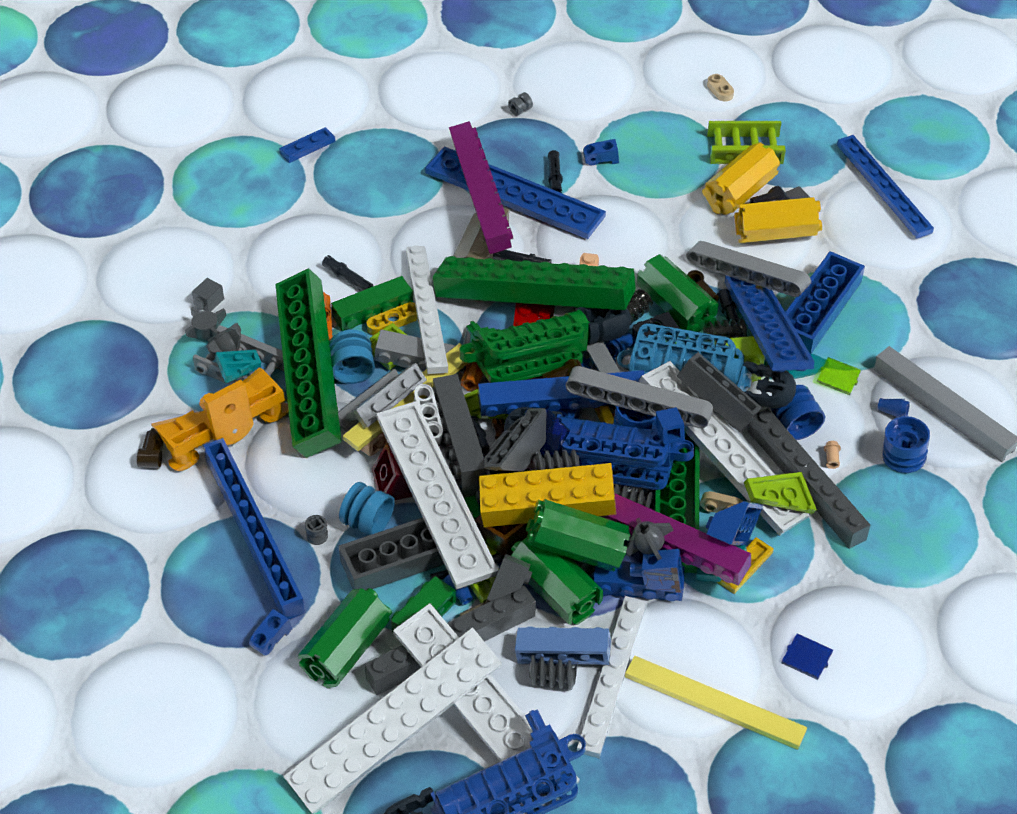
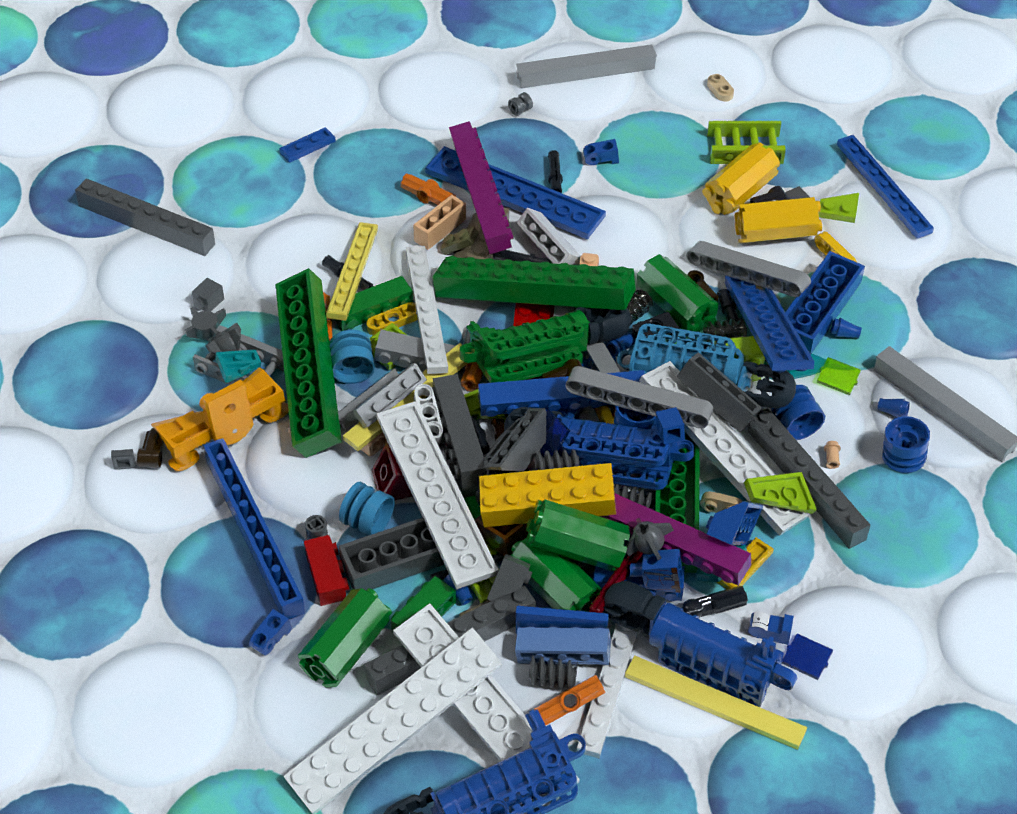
(123, 459): none -> dark grey tile
(145, 217): none -> dark grey brick
(326, 570): none -> red brick
(352, 271): none -> light yellow tile
(425, 190): none -> orange piece
(439, 222): none -> light nougat brick
(459, 240): none -> olive plate
(548, 238): none -> white brick
(558, 618): none -> blue tile
(583, 693): none -> orange piece
(586, 66): none -> light grey tile
(619, 575): none -> dark red axle
(699, 647): none -> blue piece
(716, 602): none -> black piece
(767, 626): none -> blue leg
(827, 243): none -> yellow beam
(840, 207): none -> lime wing
(843, 328): none -> blue cone

